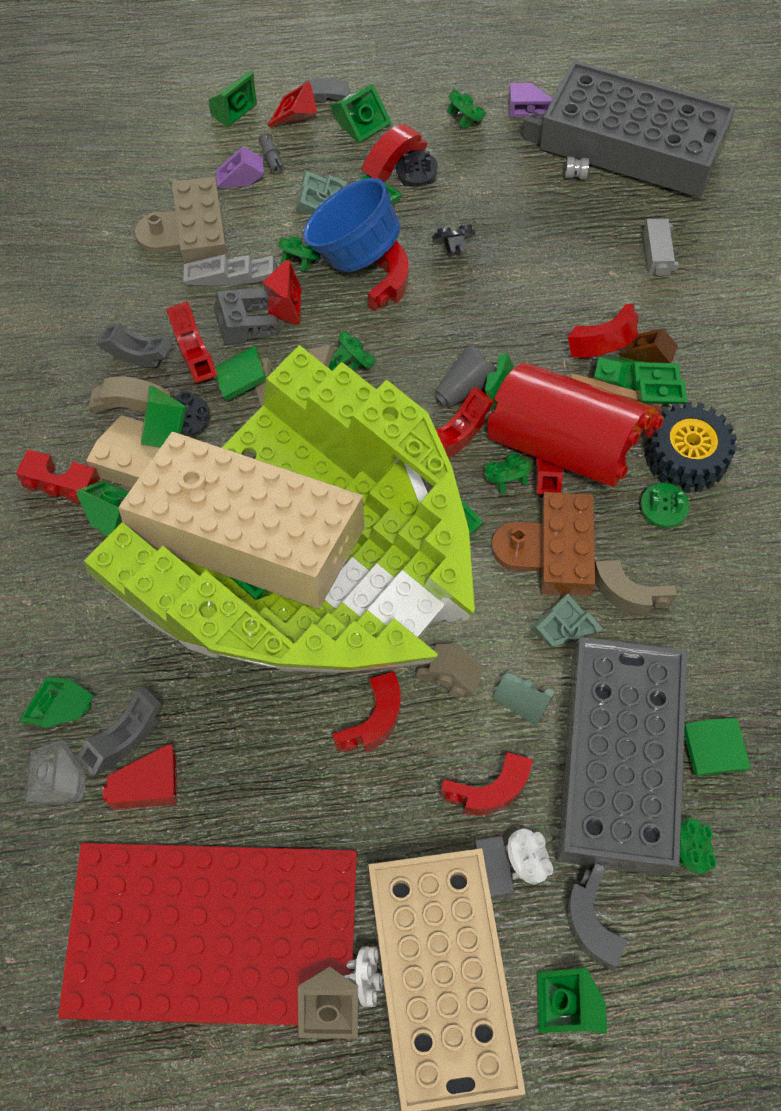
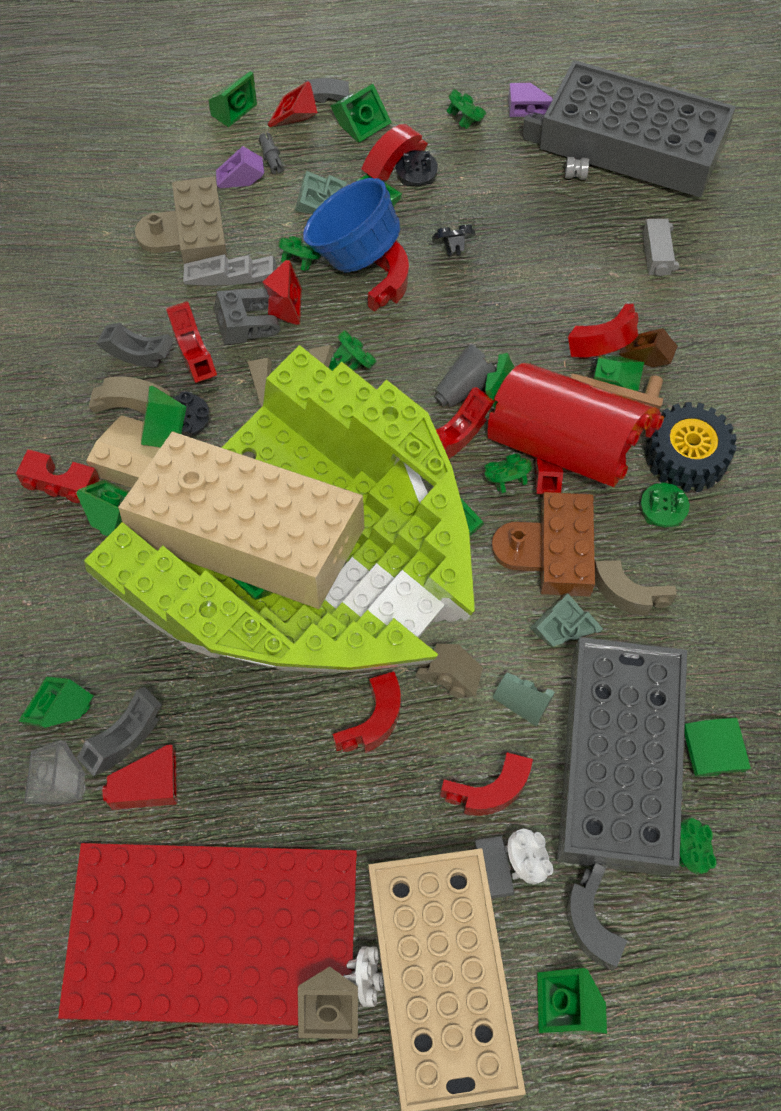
(240, 373): green slope -> none
(659, 383): green slope -> none

